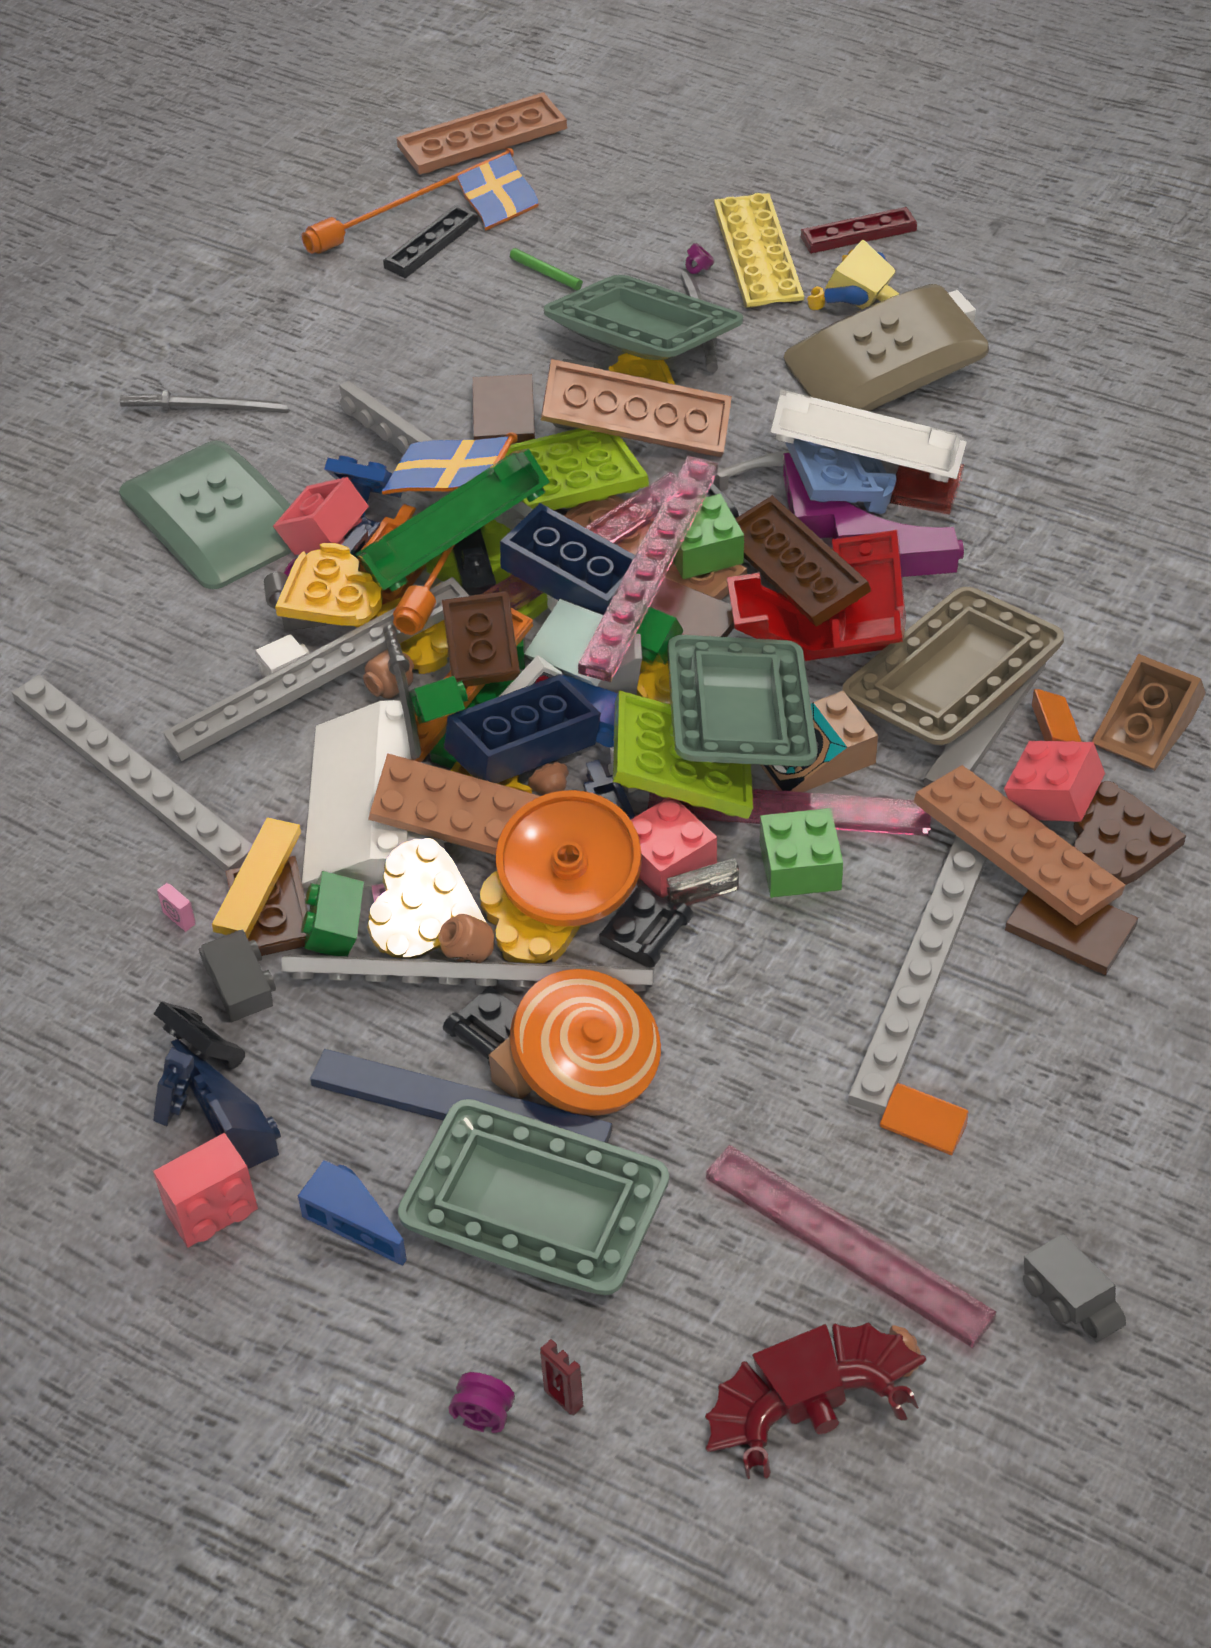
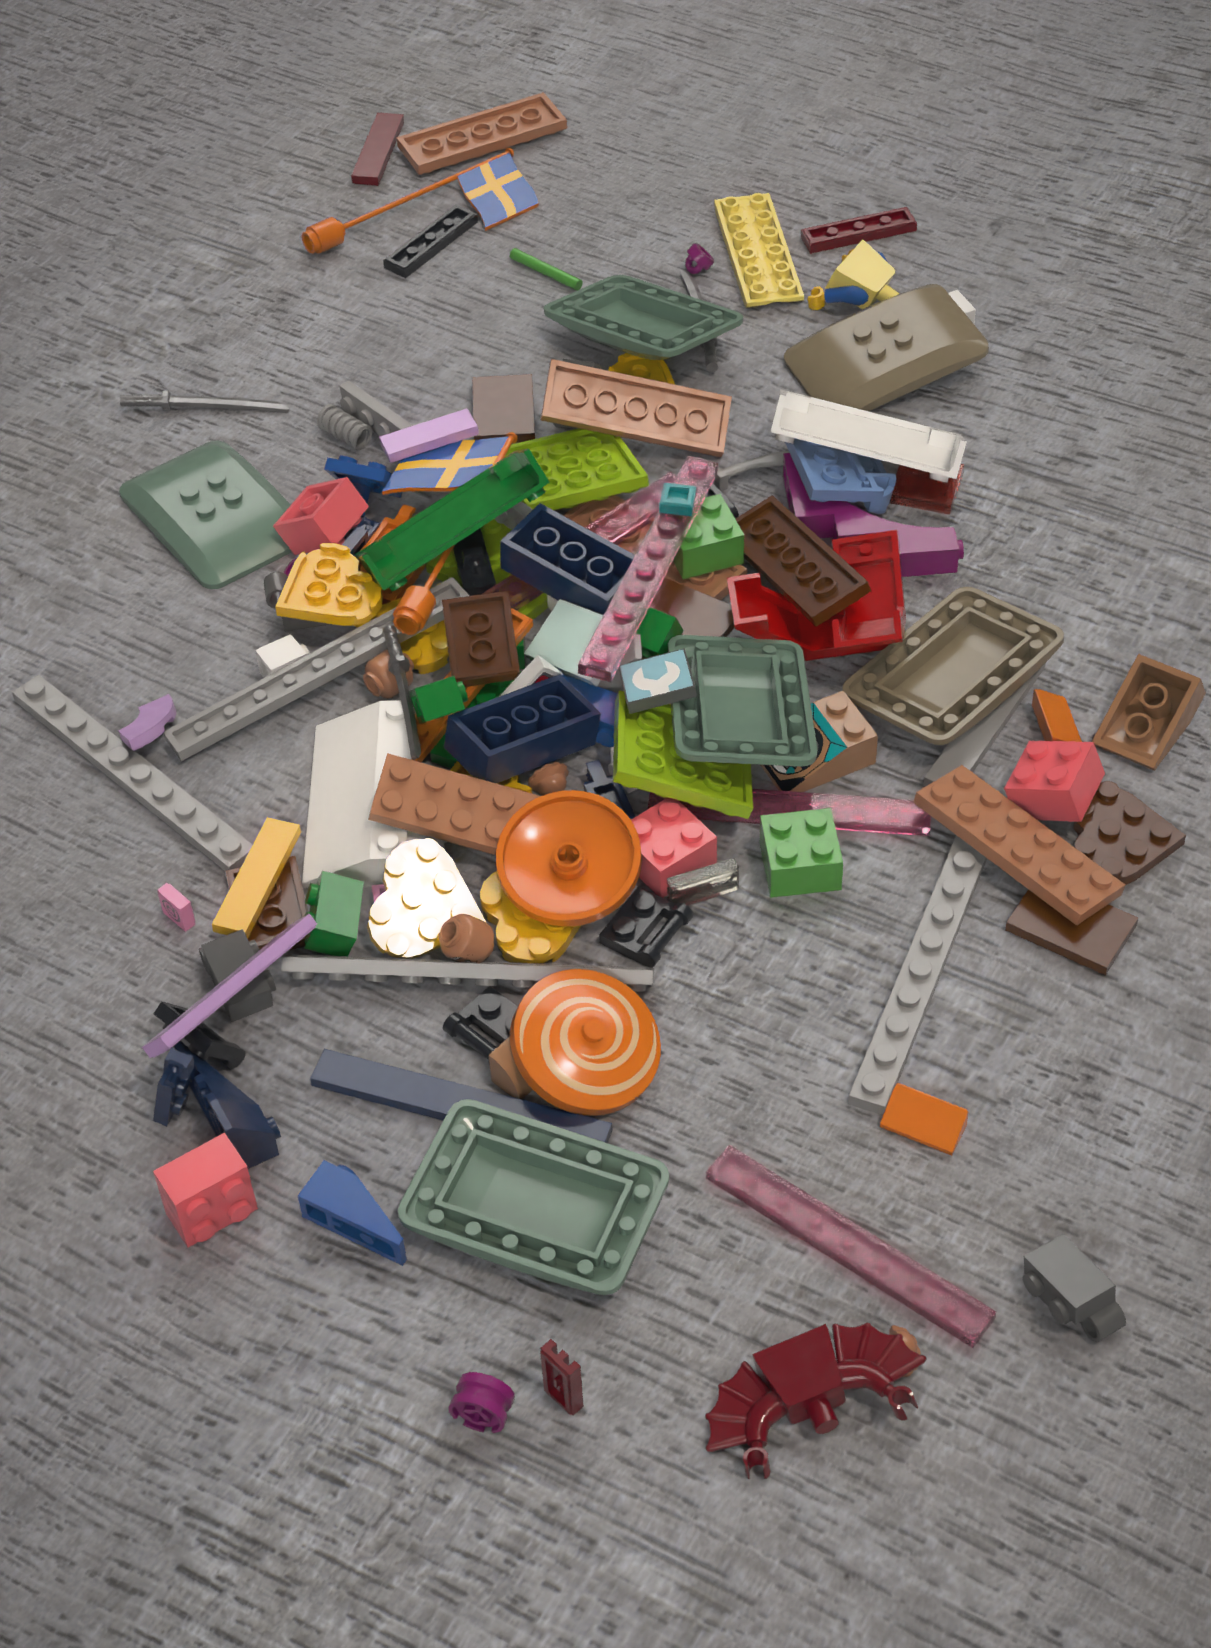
(149, 723): none -> lavender tile
(229, 987): none -> lavender tile
(344, 427): none -> light grey piece
(377, 149): none -> tile
(428, 435): none -> lavender tile
(657, 681): none -> tile
(677, 499): none -> teal tile

